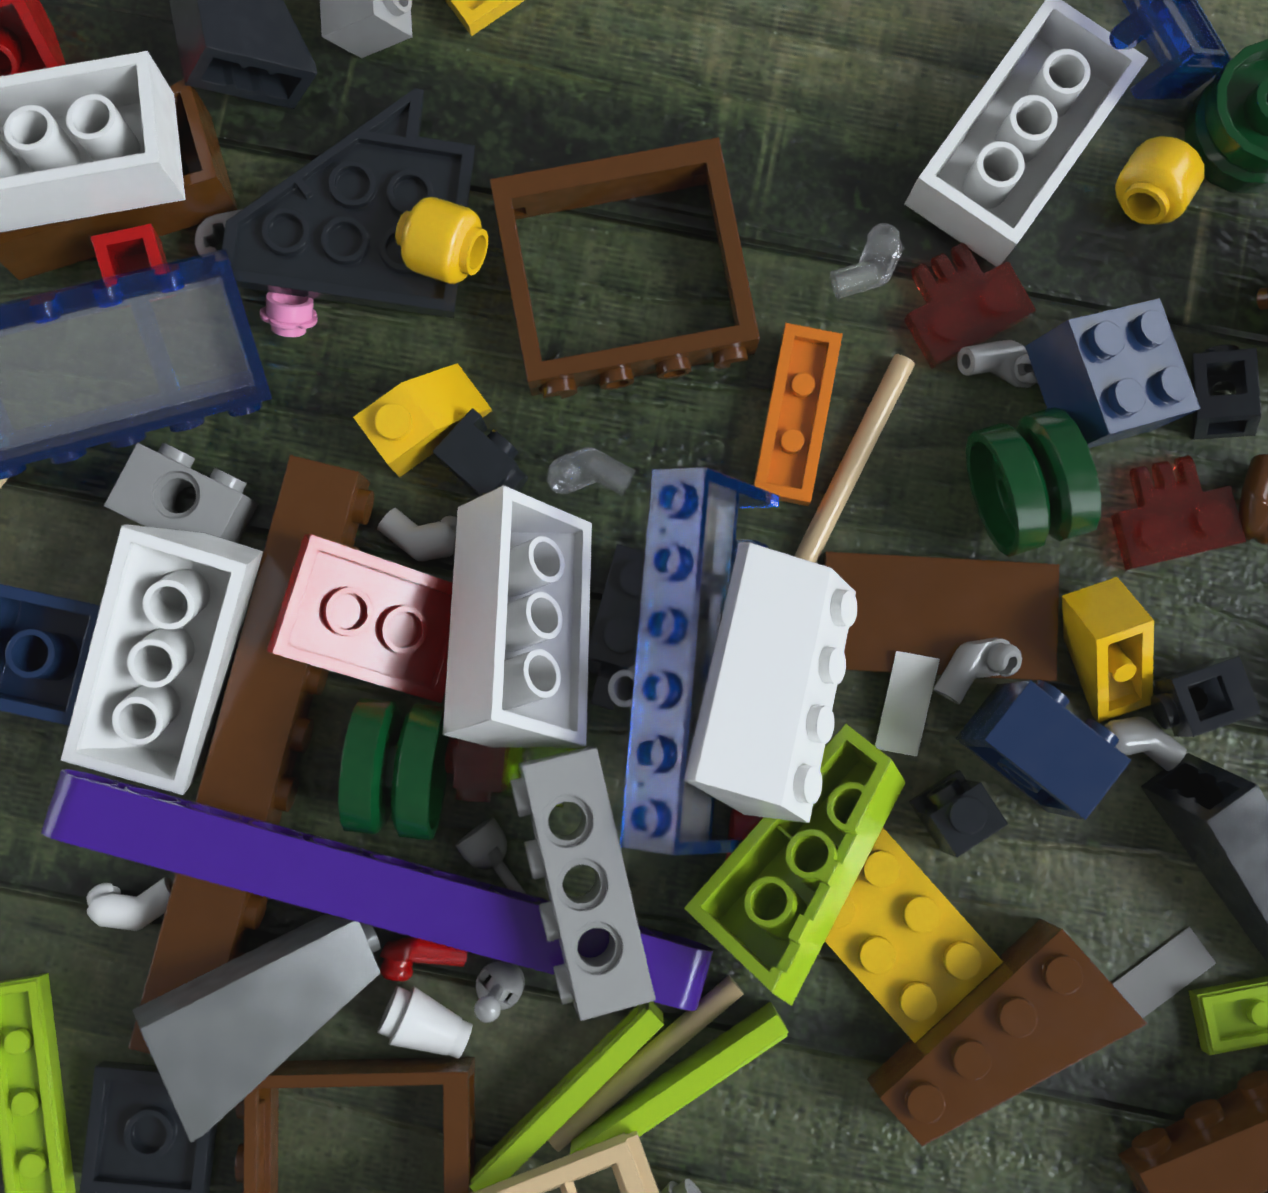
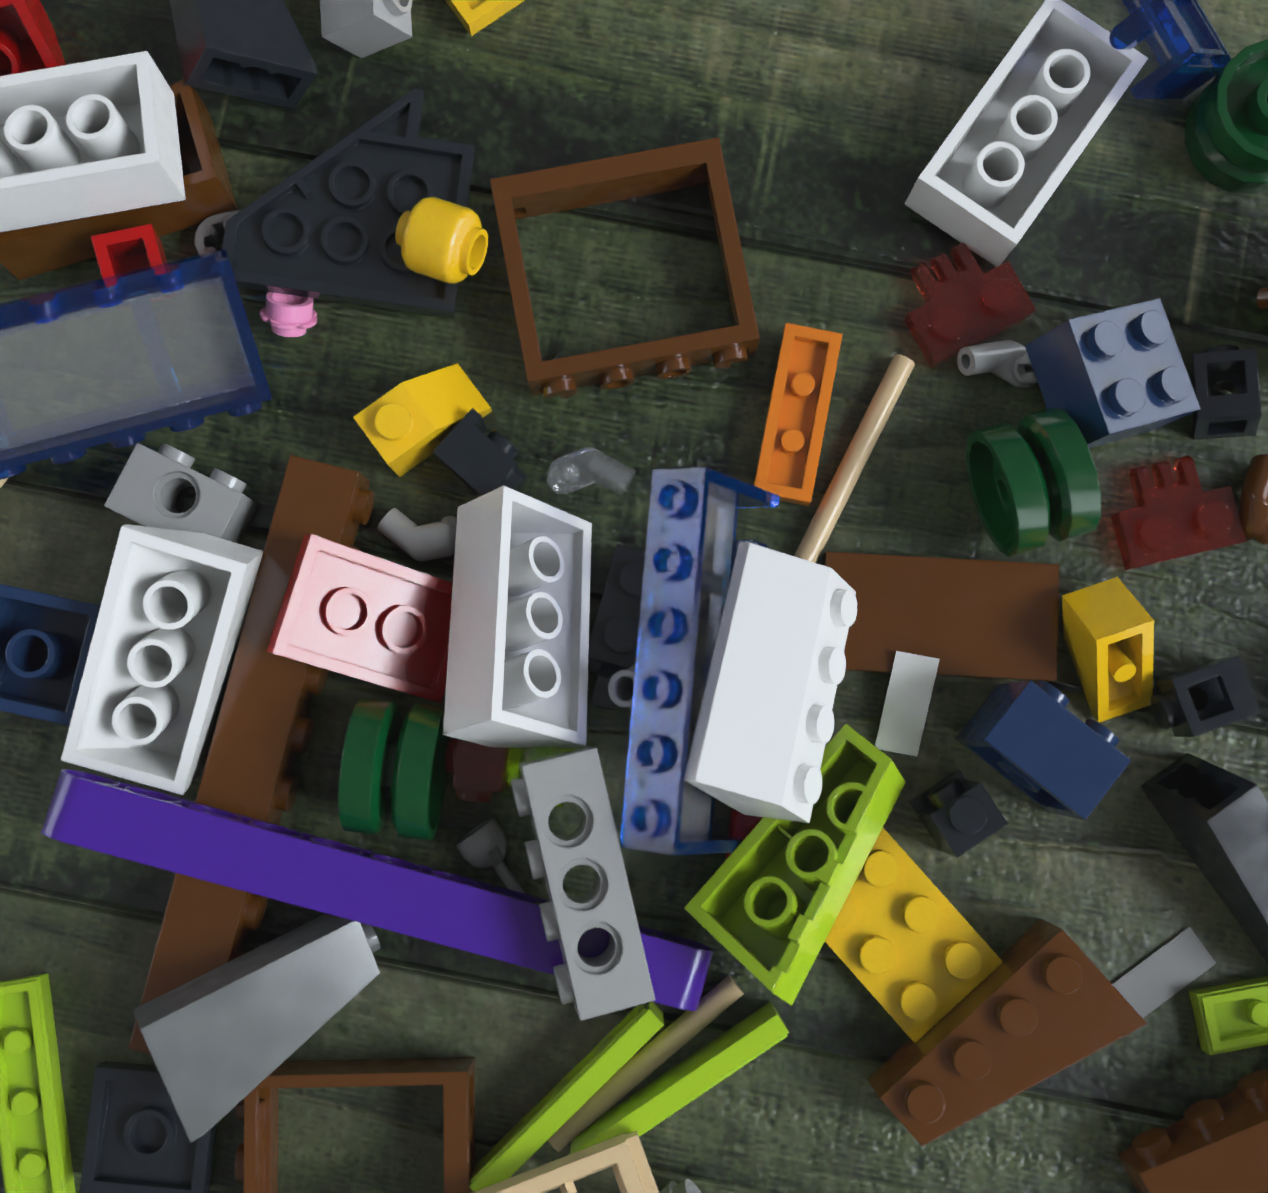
(127, 912): white arm -> none
(402, 952): red arm -> none
(423, 1024): white cone -> none
(492, 995): light grey hinge -> none
(874, 266): clear arm -> none
(977, 660): light grey arm -> none
(1142, 735): light grey arm -> none
(1159, 180): yellow head -> none

